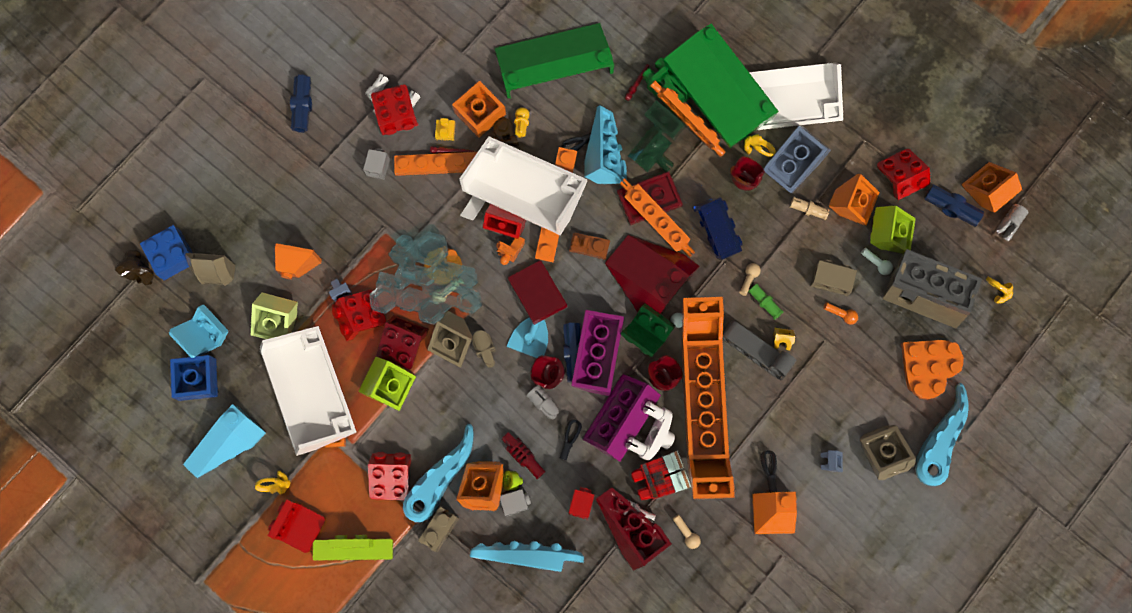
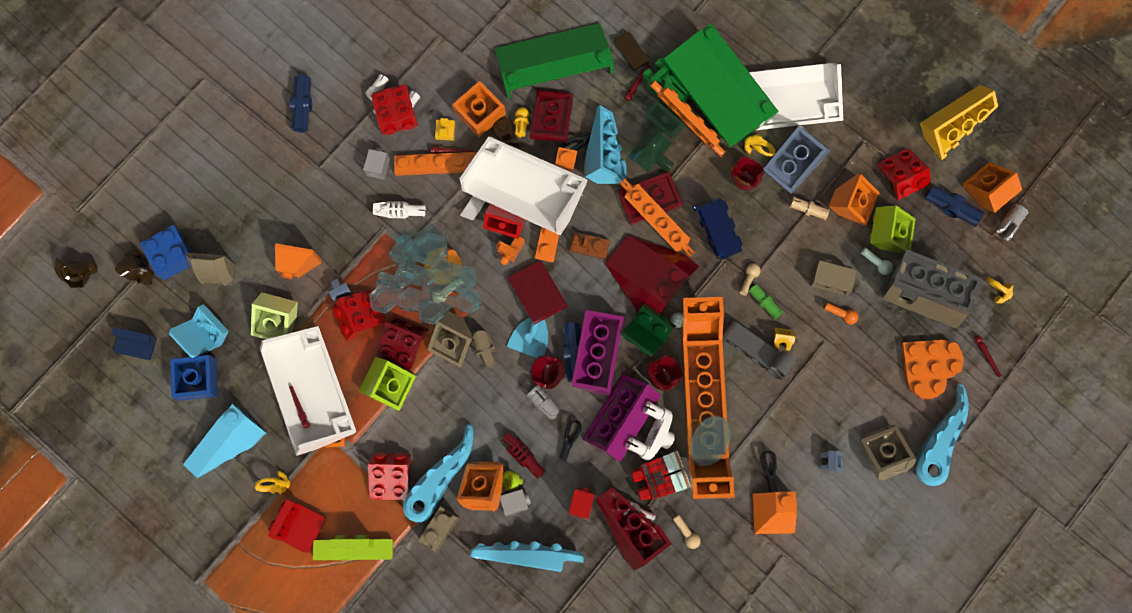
(75, 273): none -> dark brown hair
(133, 343): none -> dark blue panel
(302, 415): none -> dark red piece
(398, 209): none -> white hinge
(551, 116): none -> dark red tile
(631, 51): none -> dark brown tile
(710, 441): none -> clear light blue piece
(958, 119): none -> yellow wedge
(982, 347): none -> dark red piece

